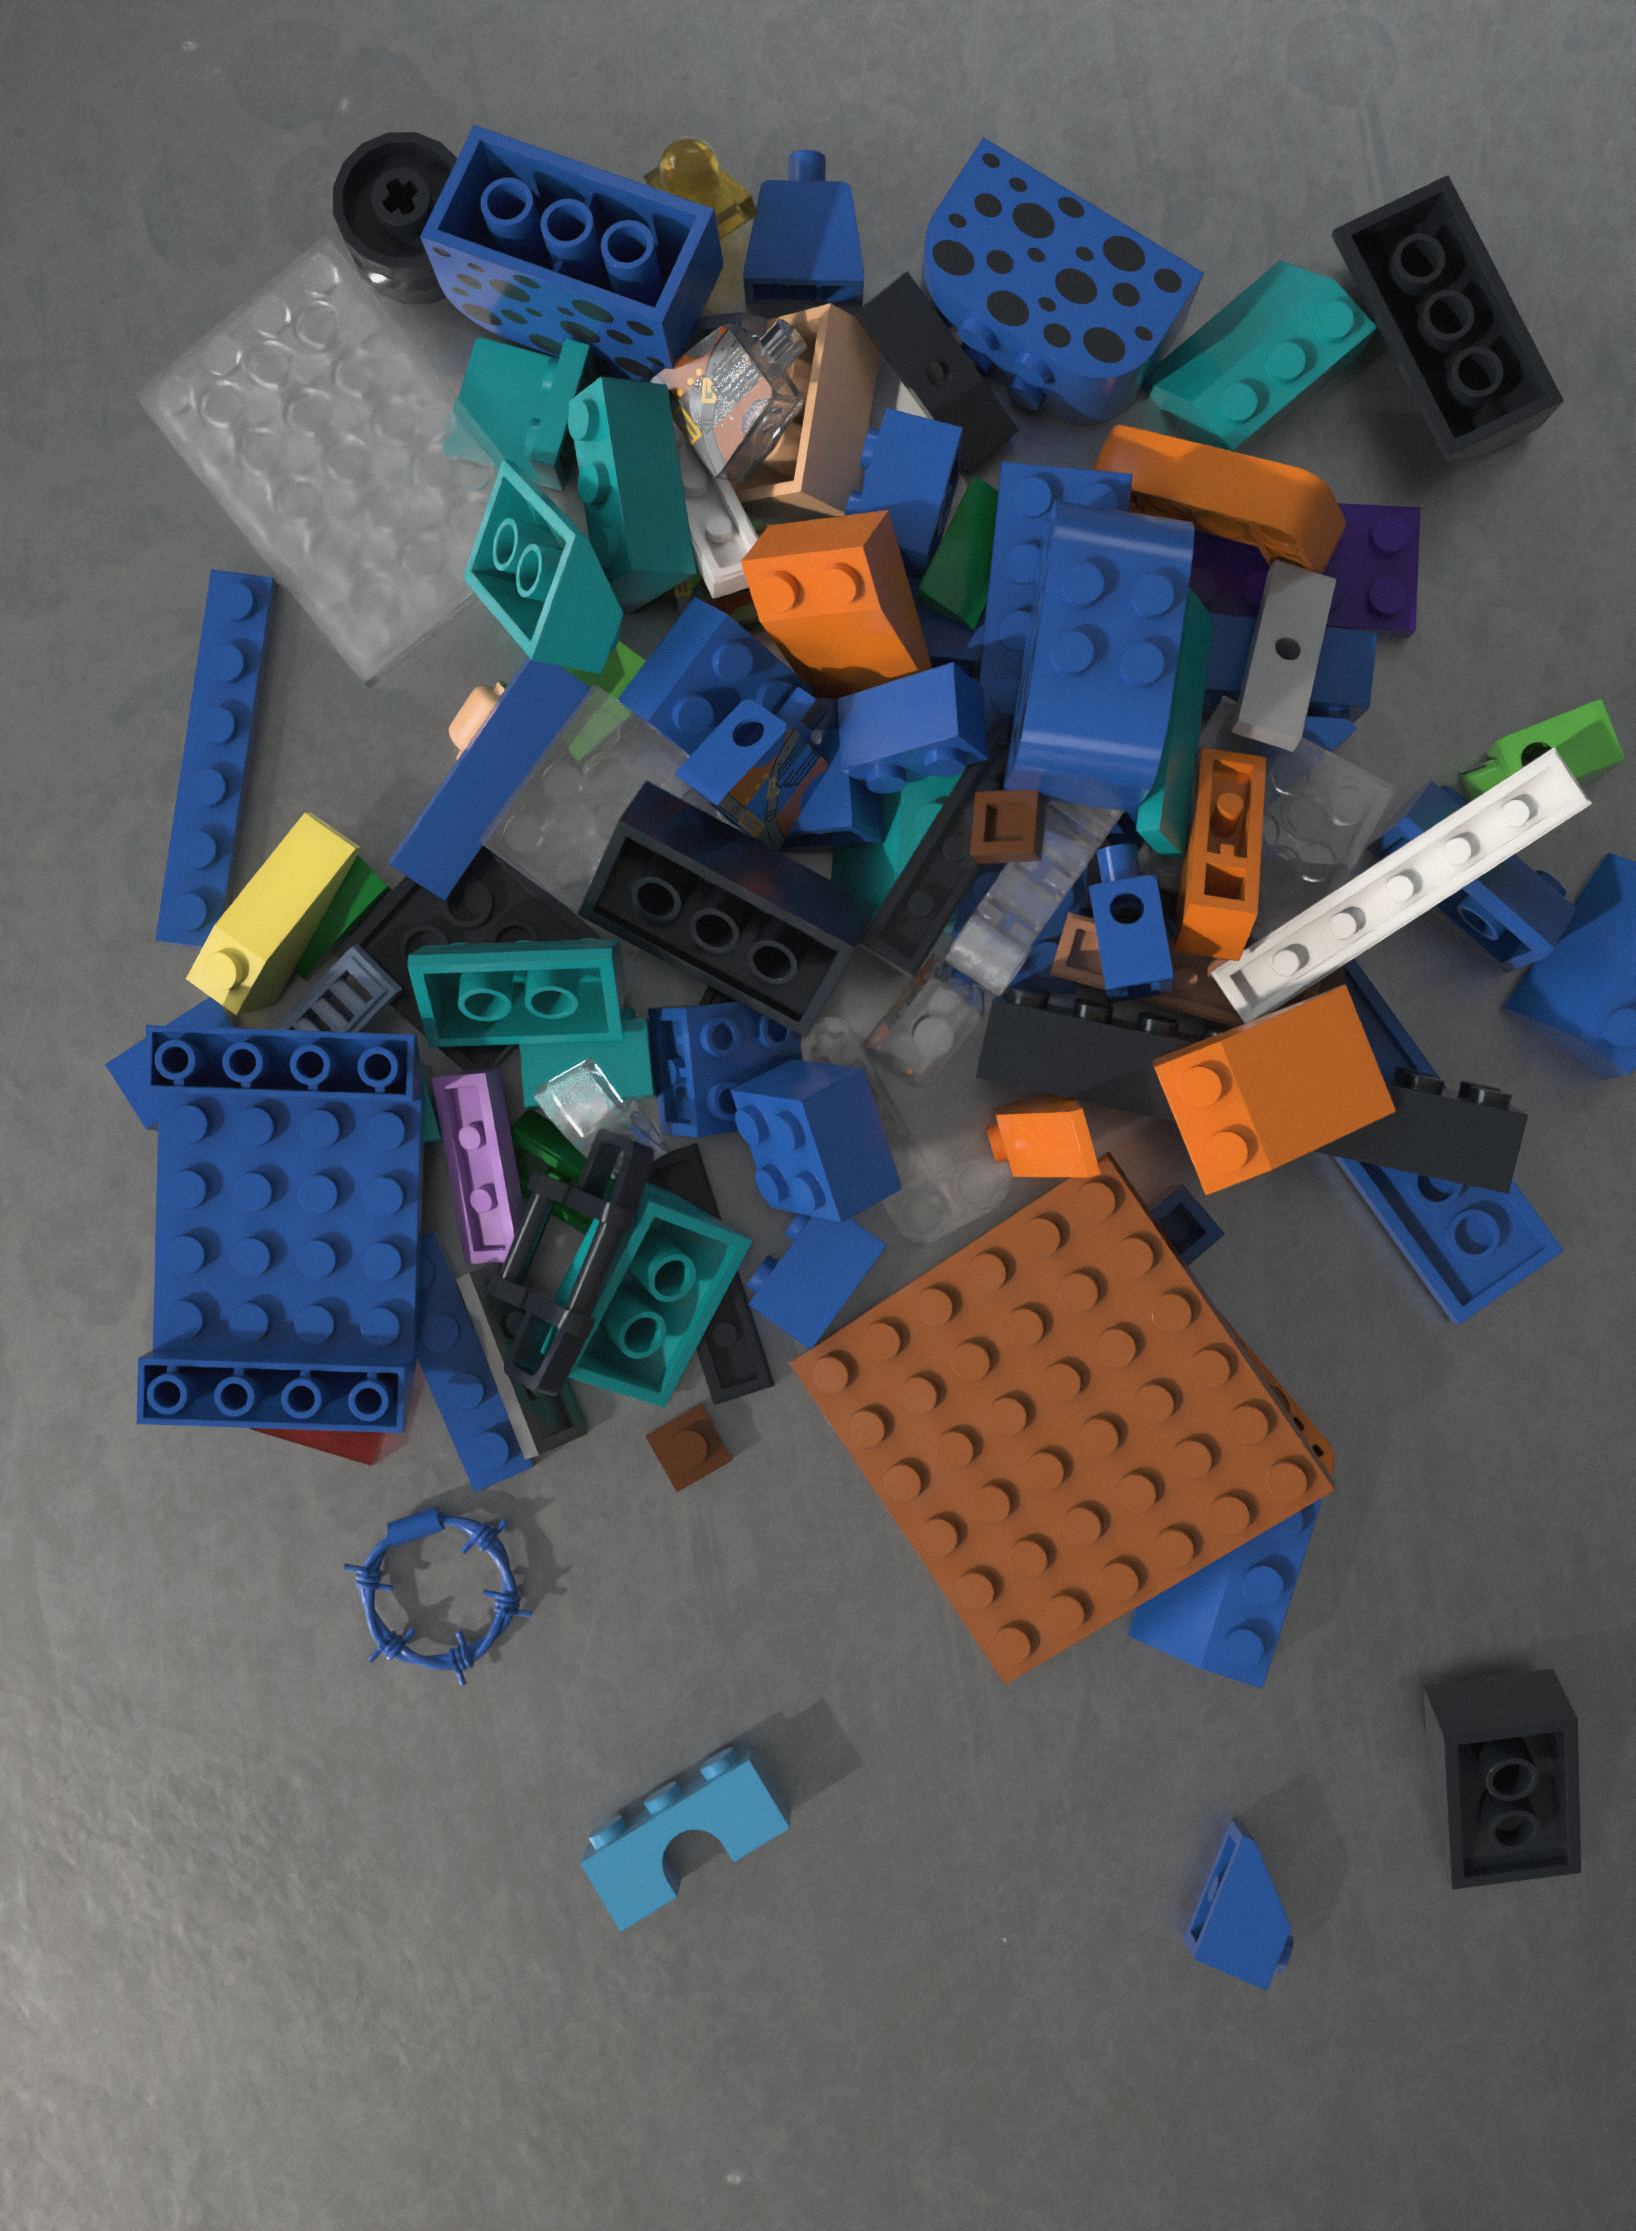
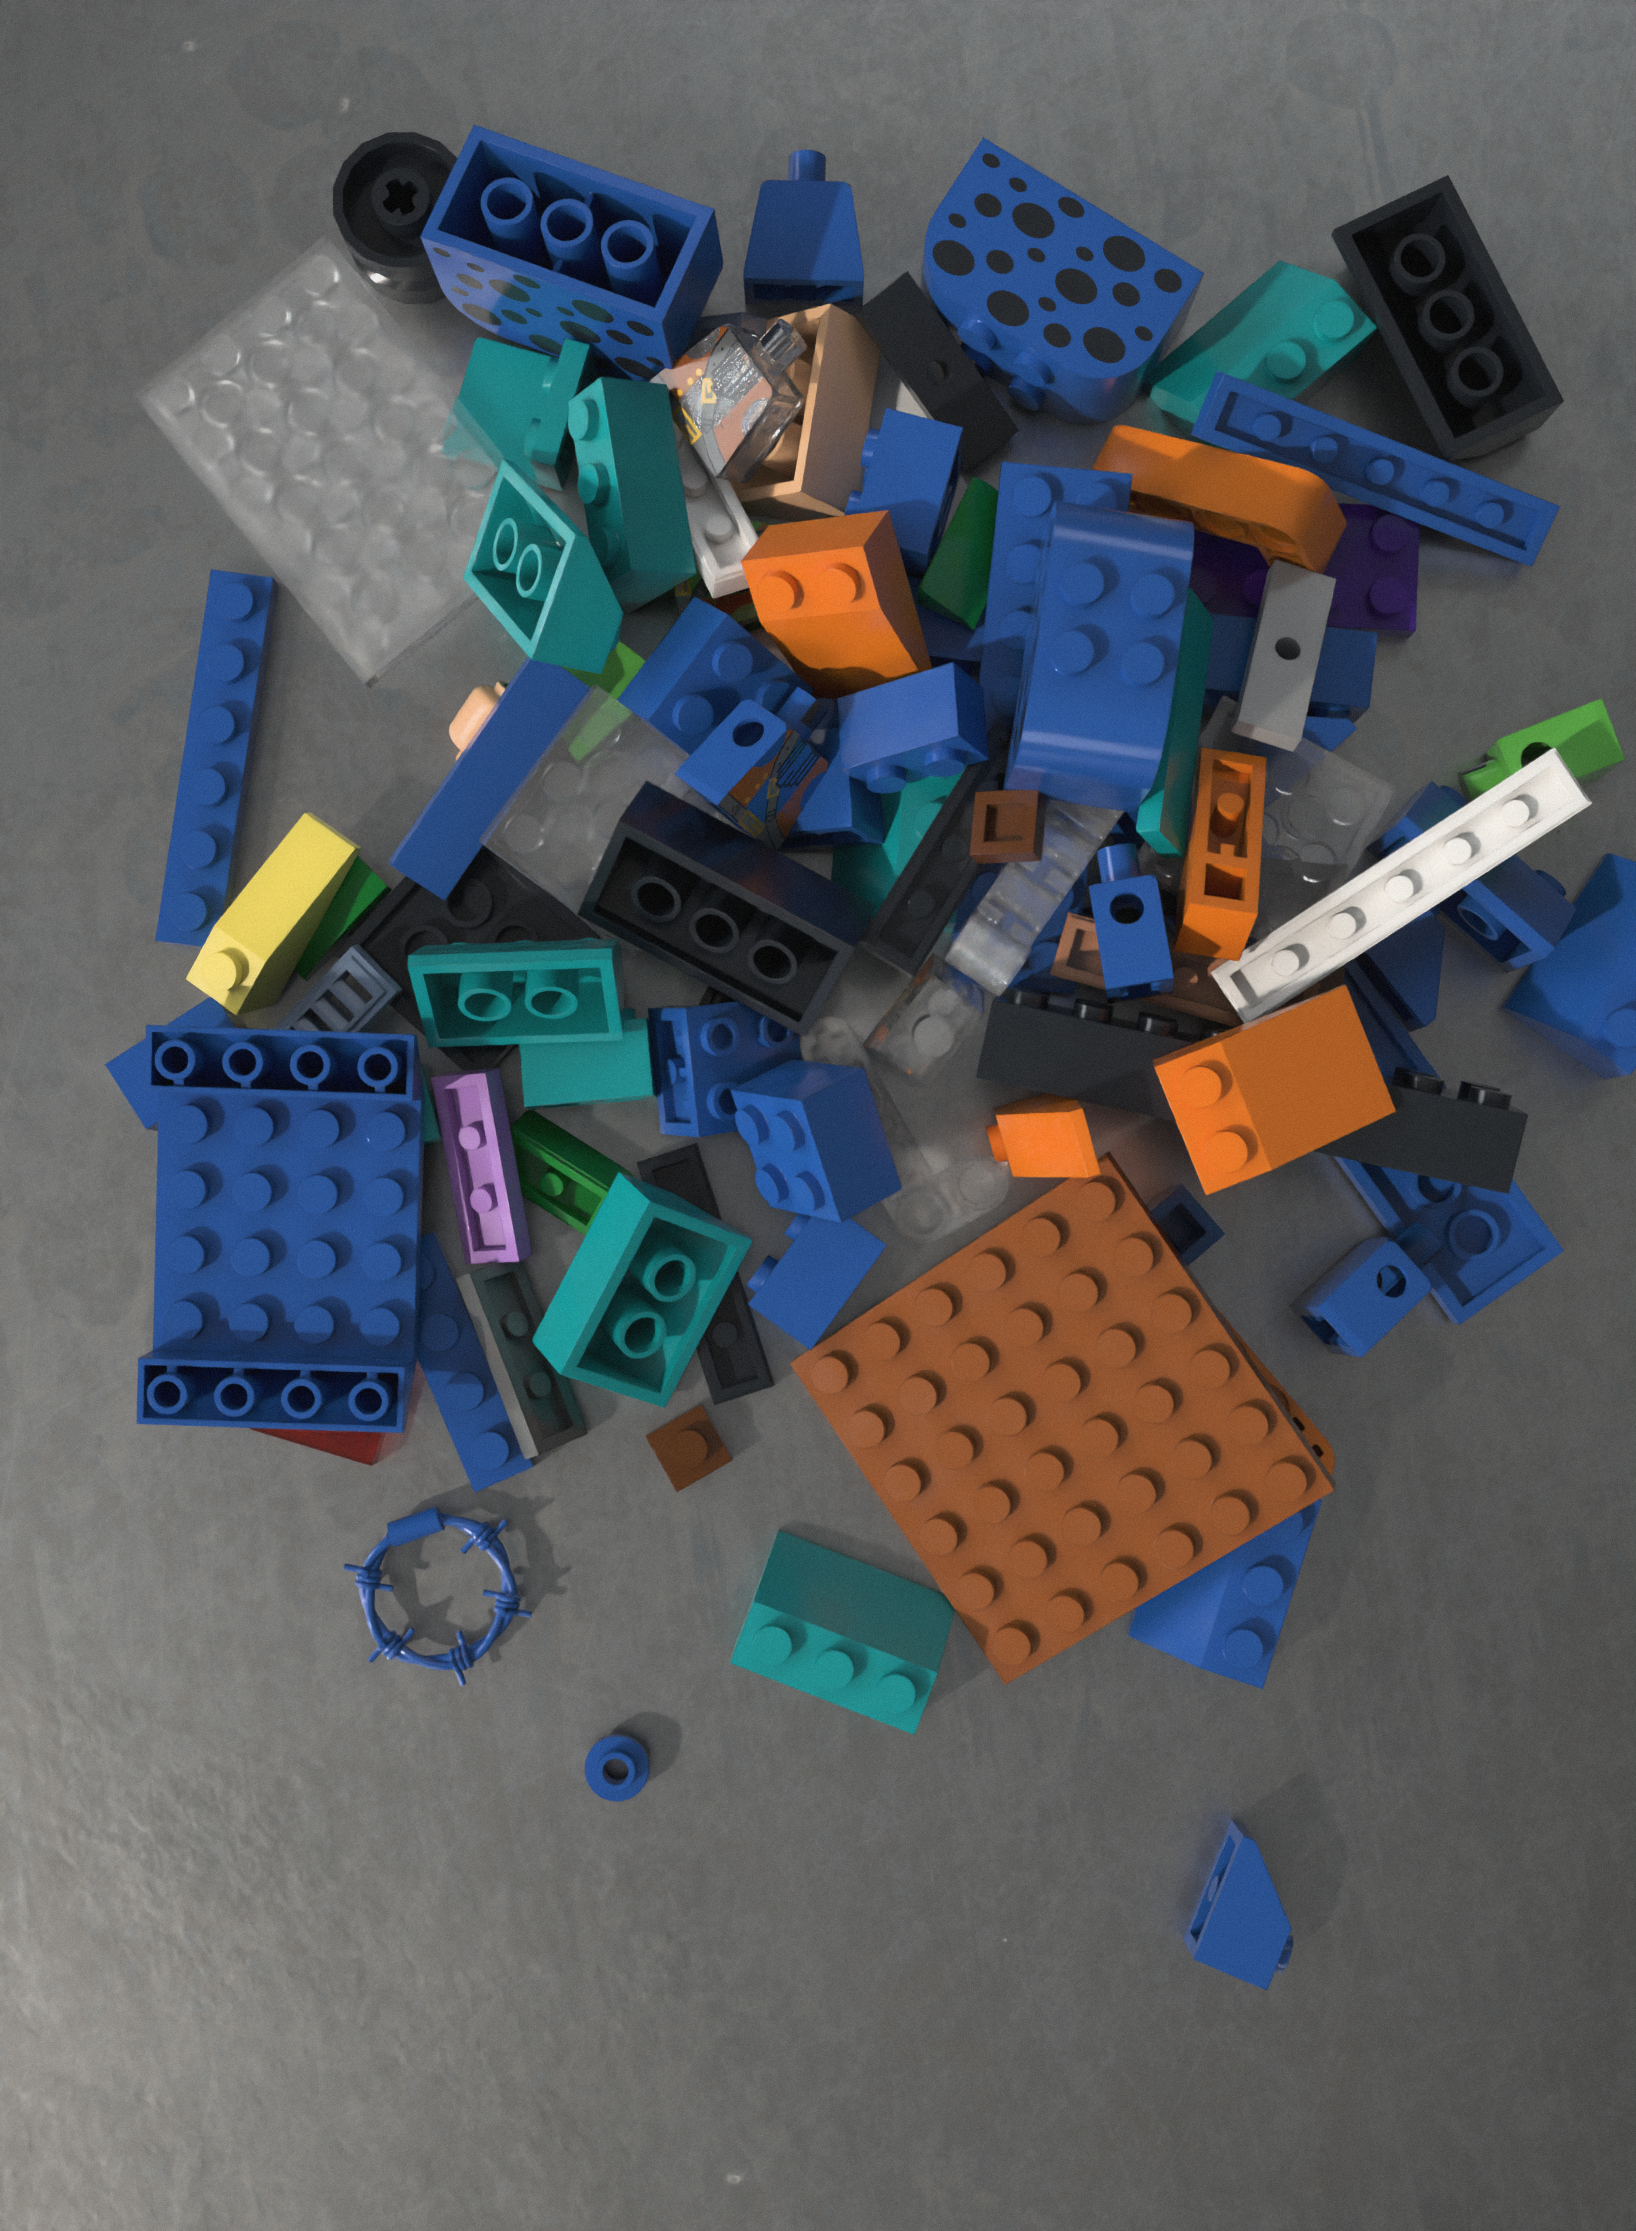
(543, 1309): black bar -> none
(585, 1102): clear slope -> none
(623, 1748): none -> blue plate
(694, 173): clear yellow tile -> none
(730, 1801): dark azure arch -> none
(845, 1632): none -> teal slope
(1349, 1308): none -> blue torso
(1375, 469): none -> blue plate
(1408, 969): none -> blue slope
(1505, 1777): black slope -> none

